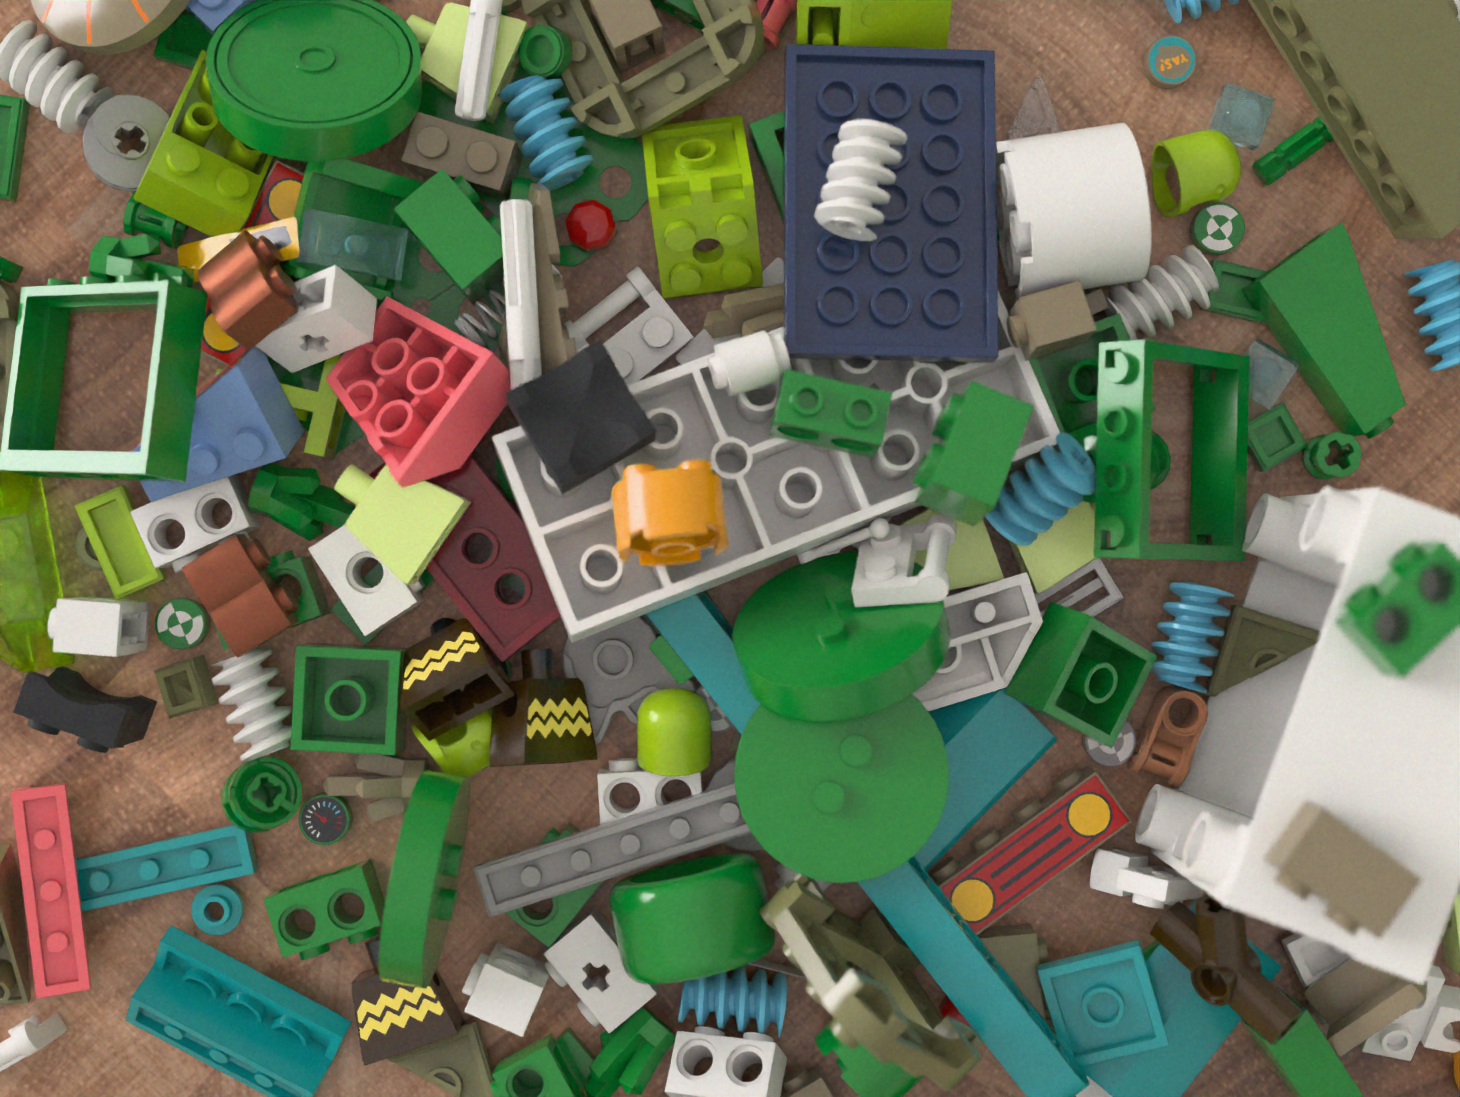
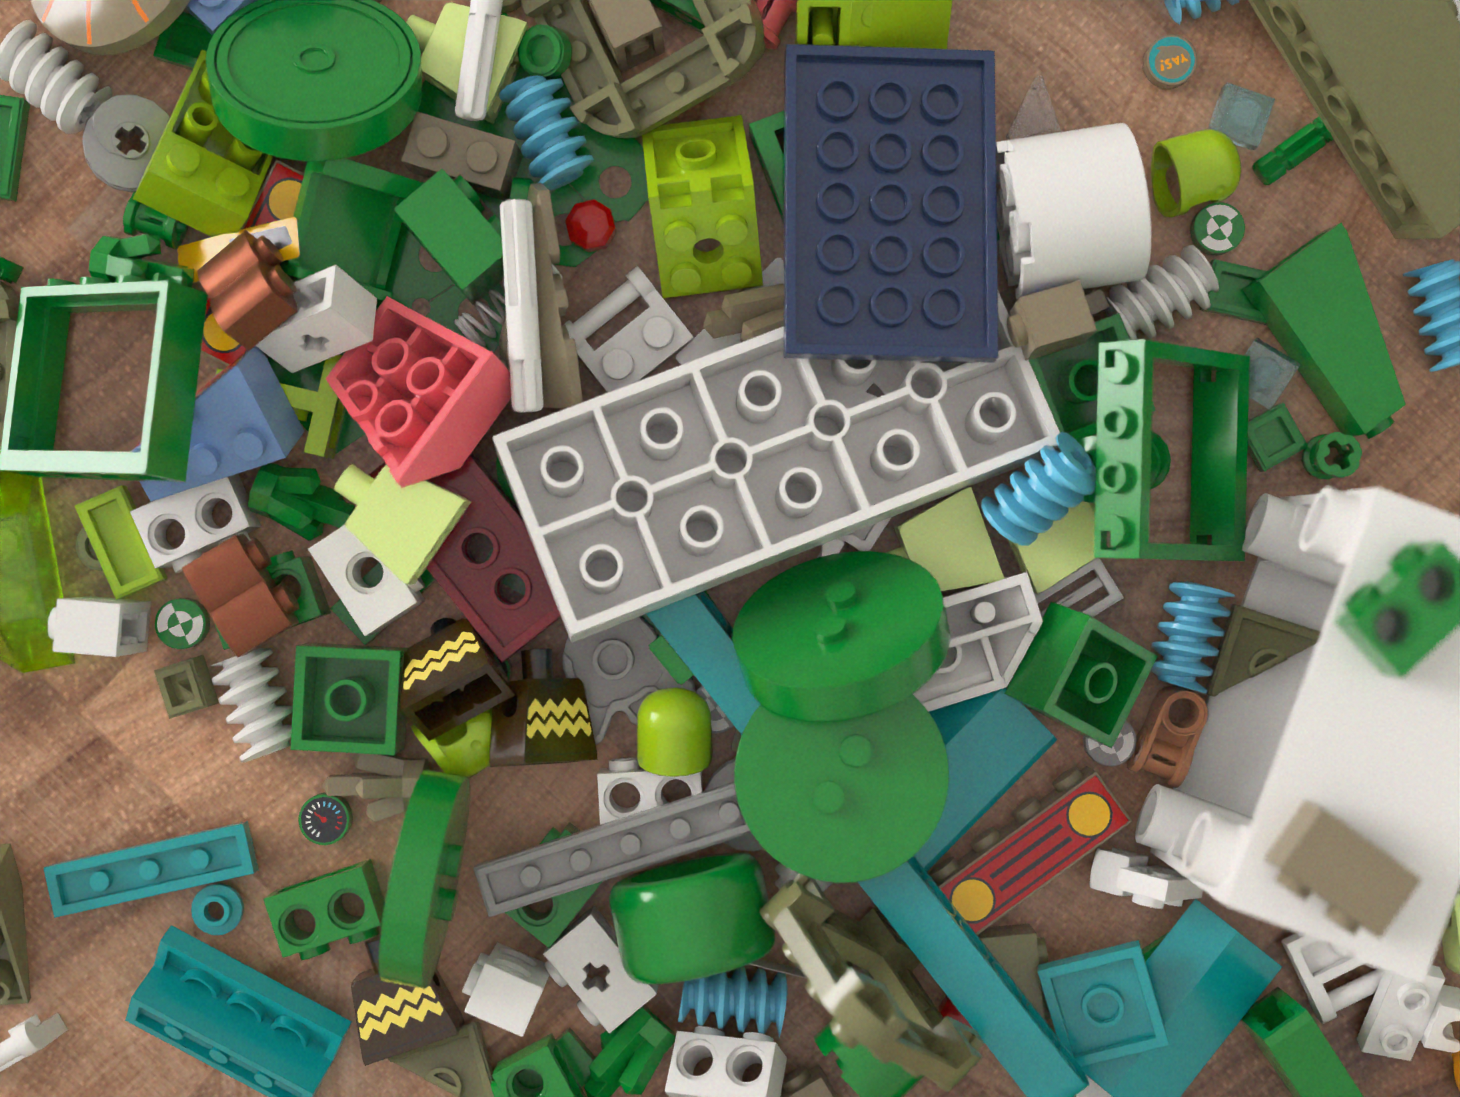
(51, 889): coral fence -> none
(76, 707): black brick -> none
(261, 794): green wheel -> none
(353, 244): clear light blue plate -> none
(581, 417): black brick -> none
(669, 513): light orange brick -> none
(749, 362): white brick -> none
(830, 413): green brick -> none
(856, 178): white piece -> none
(878, 528): white hinge -> none
(887, 564): white plate -> none
(973, 453): green brick -> none
(1225, 966): dark brown piece -> none
(1361, 1001): dark tan panel -> none

